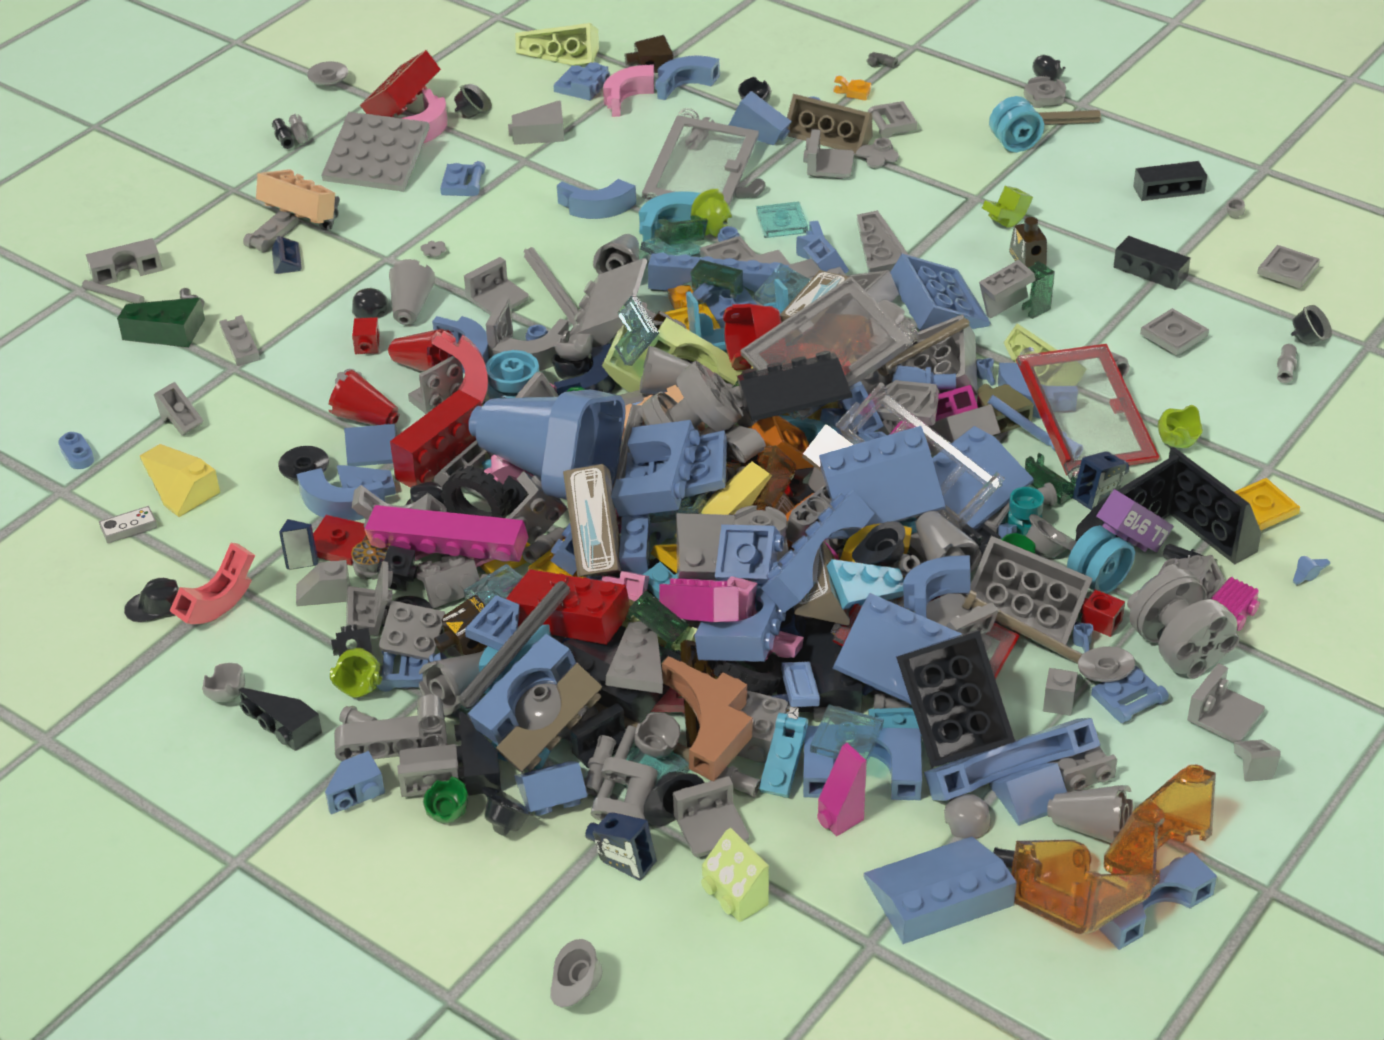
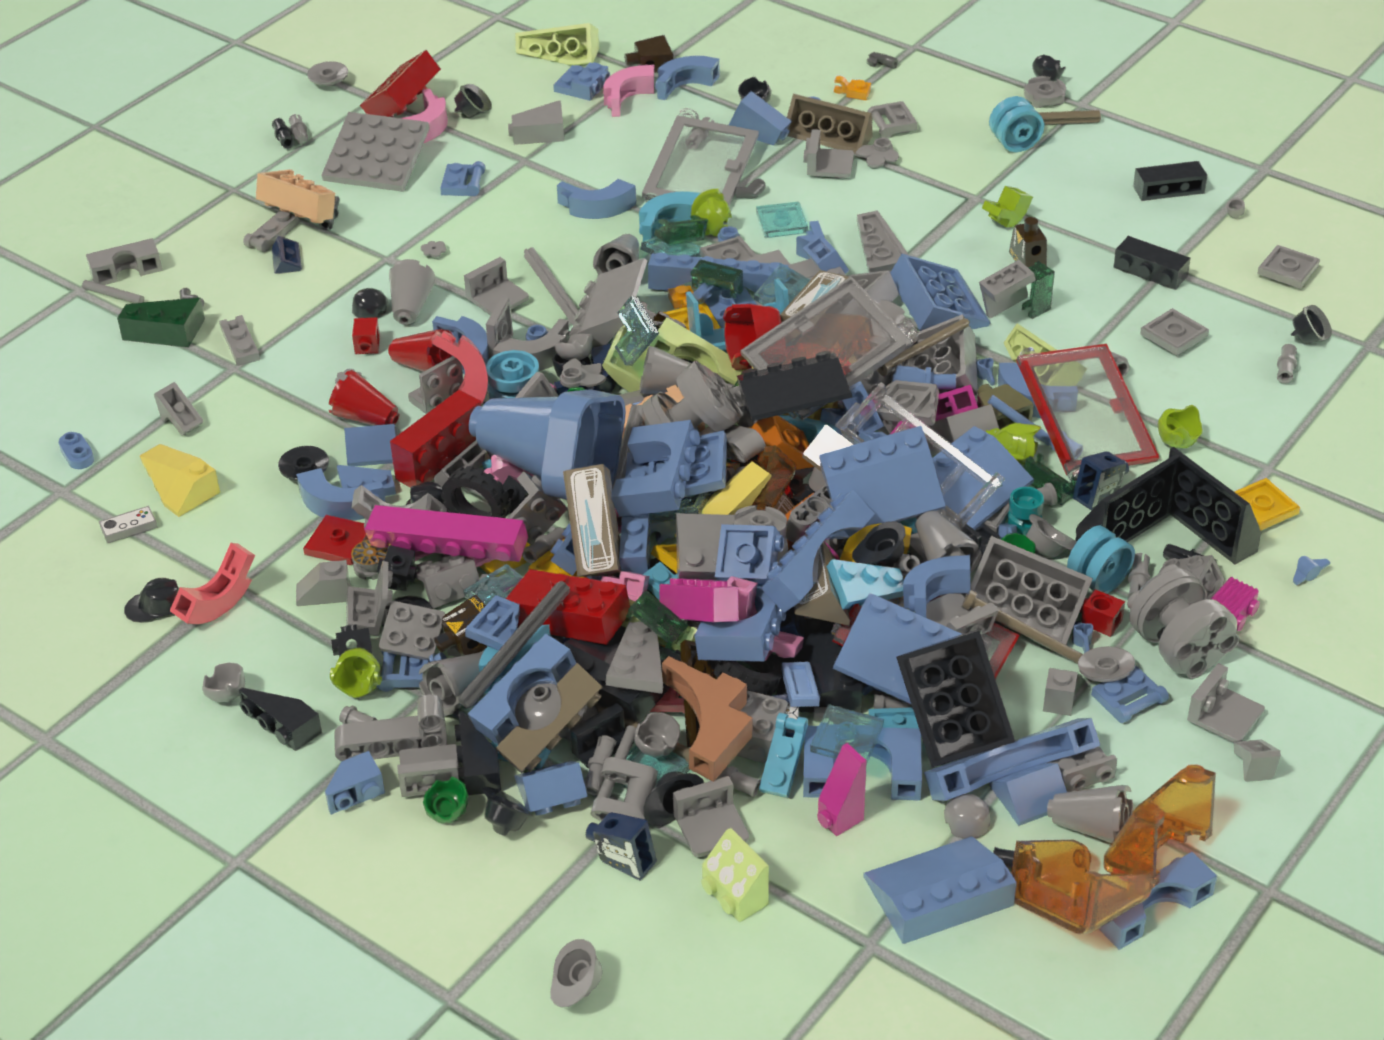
(298, 545): slope -> none
(576, 374): none -> light grey plate
(1017, 440): none -> lime helmet
(1134, 522): medium lavender brick -> none
(1139, 573): none -> light grey pin

